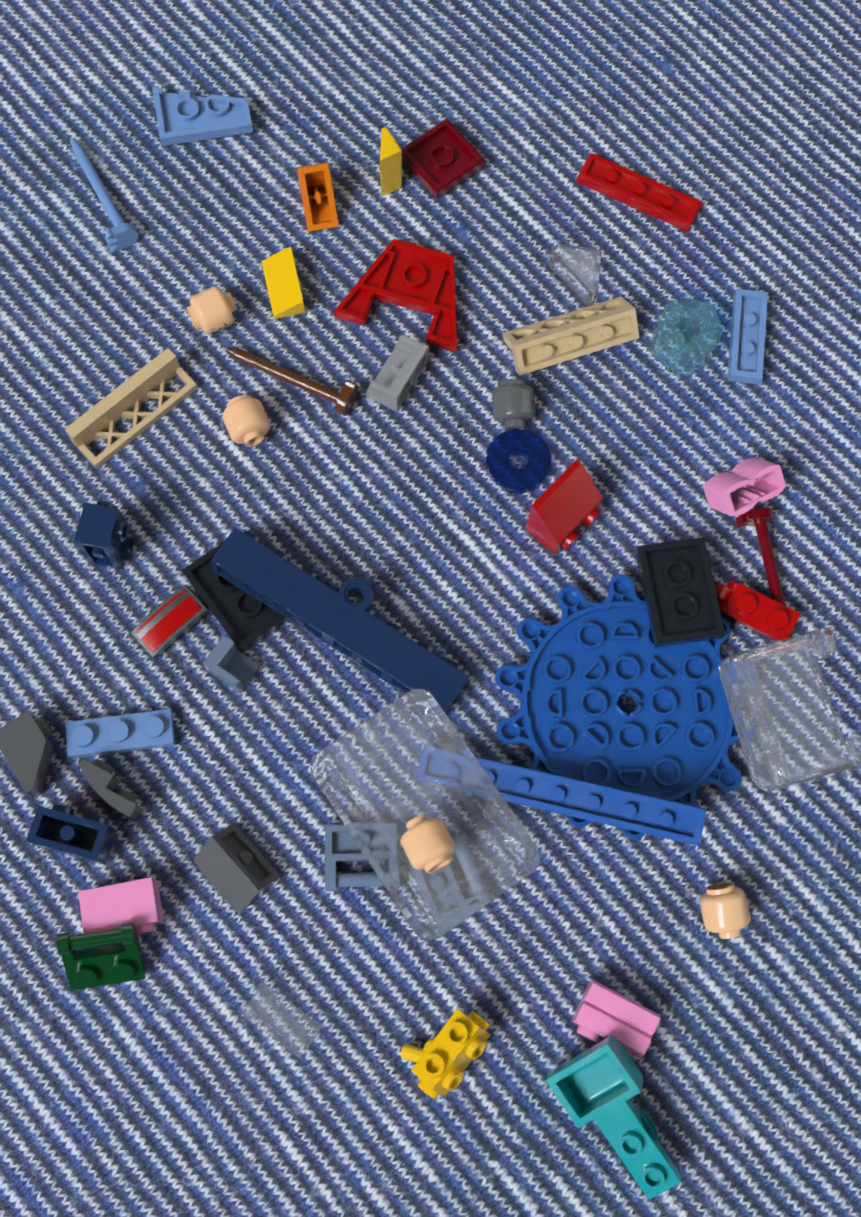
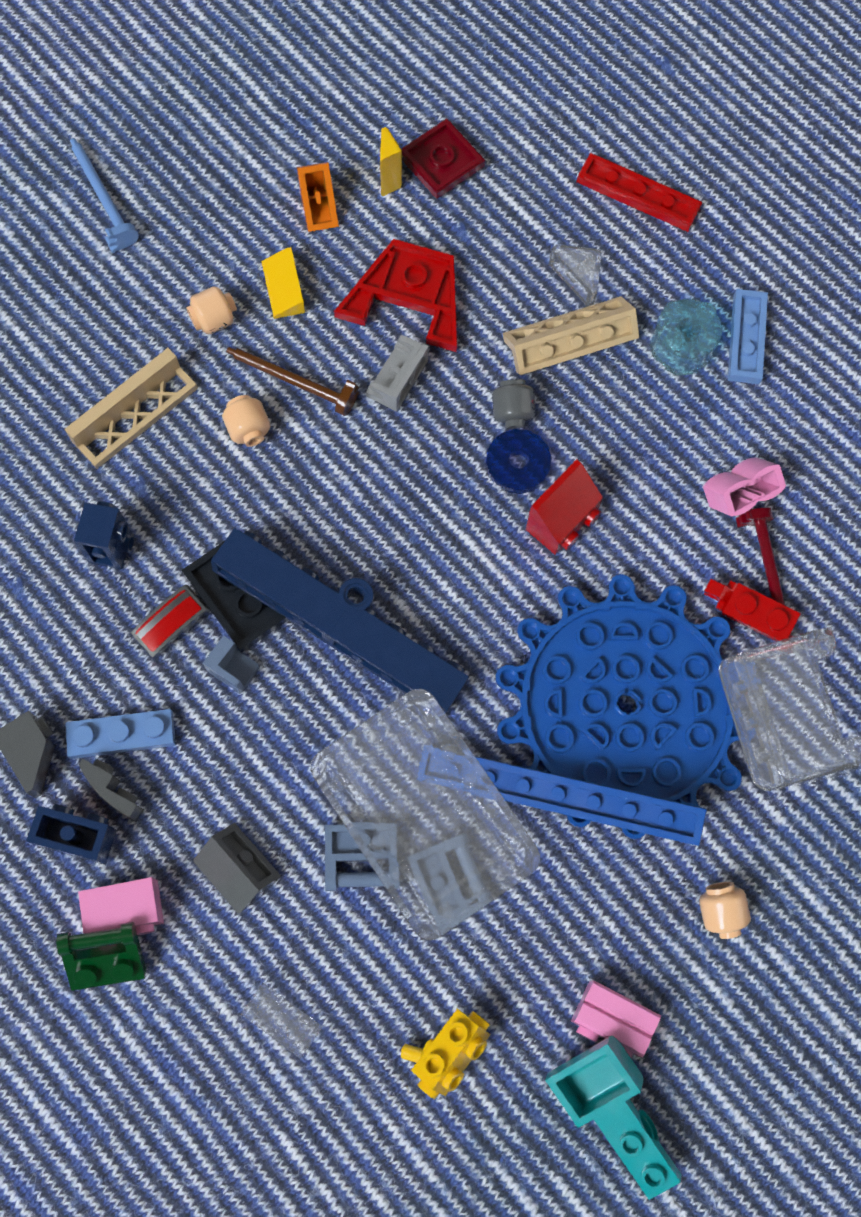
(196, 118): medium blue wing -> none
(428, 843): light nougat head -> none
(679, 592): black plate -> none

